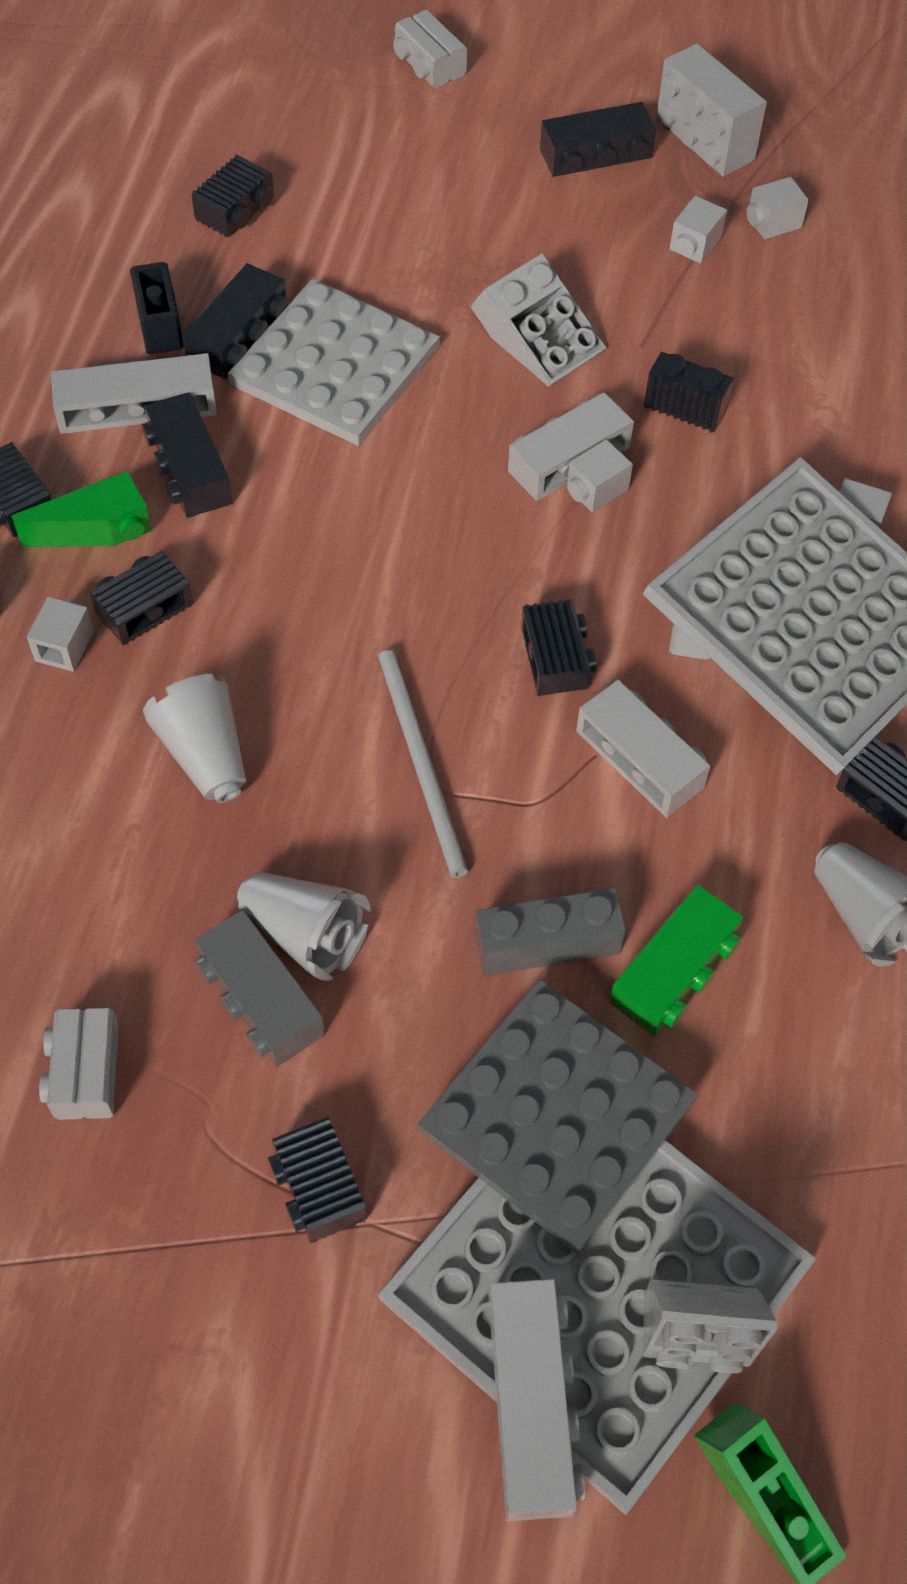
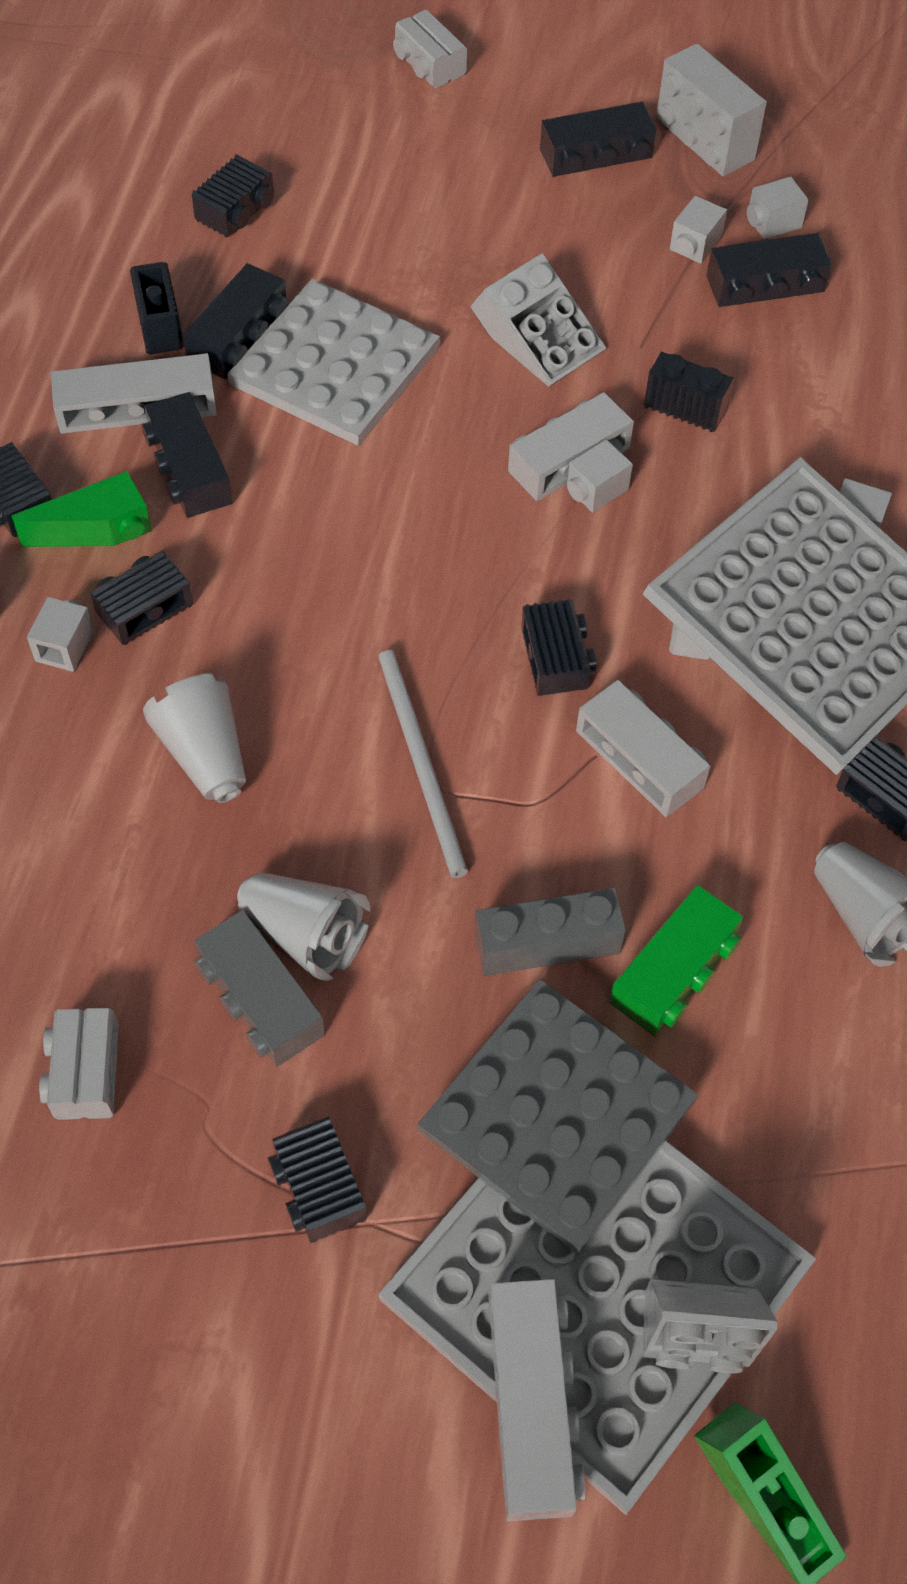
(768, 269): none -> black brick

